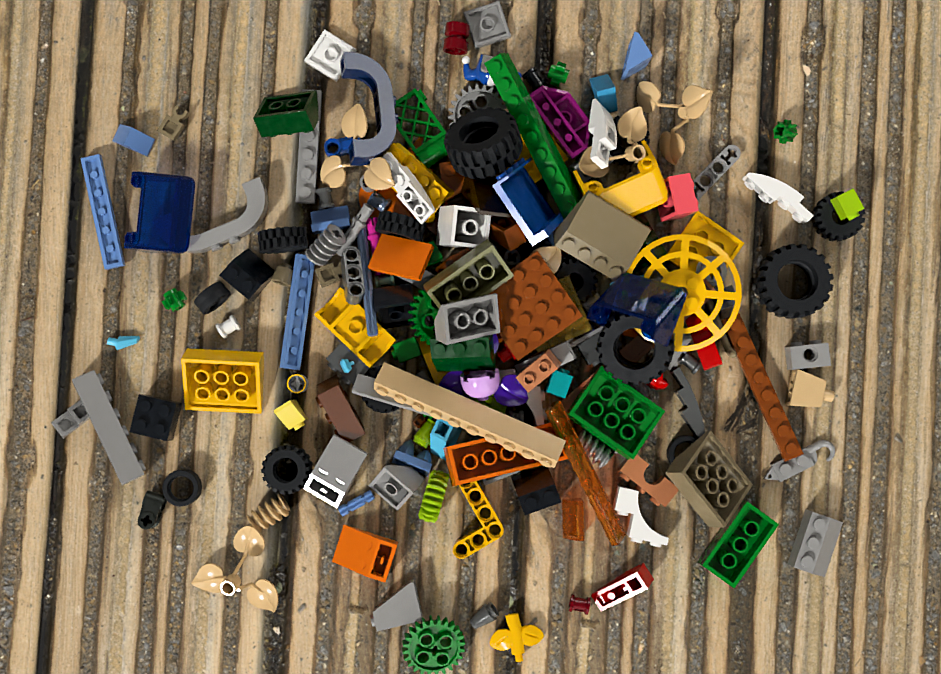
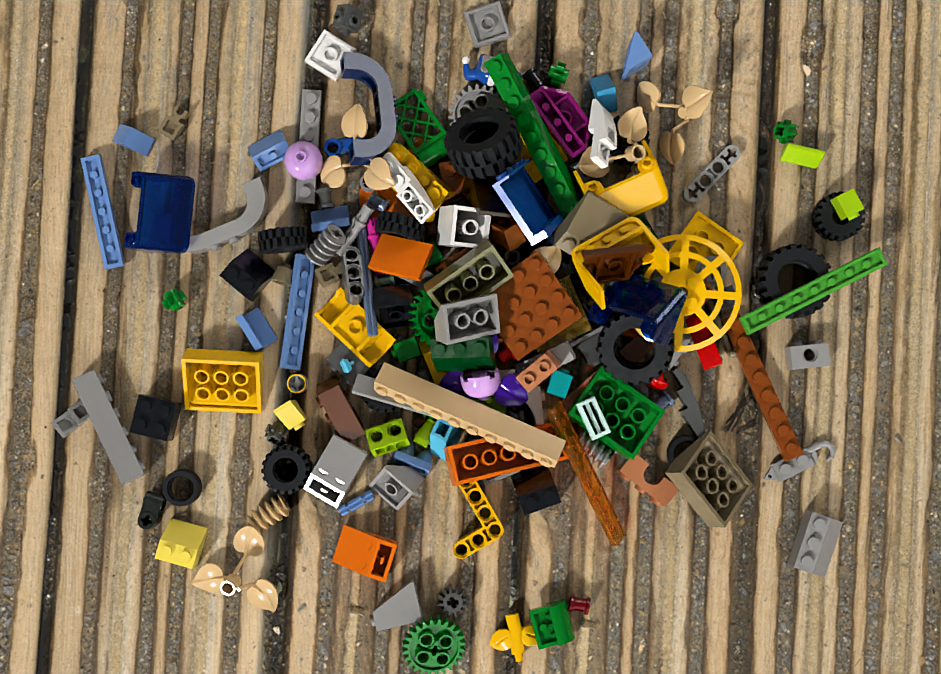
(123, 341): medium azure bar -> none
(181, 543): none -> light yellow slope
(212, 297): black tyre -> none
(228, 326): white bush -> none
(257, 329): none -> medium blue panel
(269, 150): none -> medium blue panel
(276, 433): none -> dark grey gear
(287, 114): dark green slope -> none
(303, 160): none -> lavender cylinder
(347, 19): none -> dark grey brick
(389, 441): none -> lime brick
(433, 496): lime gear -> none
(456, 34): dark red wheel -> none
(457, 596): none -> dark grey gear
(485, 615): dark grey cone -> none
(552, 624): none -> green brick
(573, 519): clear orange tile -> none
(600, 415): none -> light aqua tile
(615, 262): none -> reddish brown wing
(623, 587): red slope -> none
(627, 232): none -> yellow windscreen
(627, 502): white arch -> none
(664, 400): none -> sand blue bush
(680, 199): coral brick -> none
(690, 362): dark grey bush -> none
(738, 543): green brick -> none
(773, 189): white slope -> none
(802, 155): none -> lime slope
(807, 390): tan torso -> none
(813, 291): none -> bright green tile

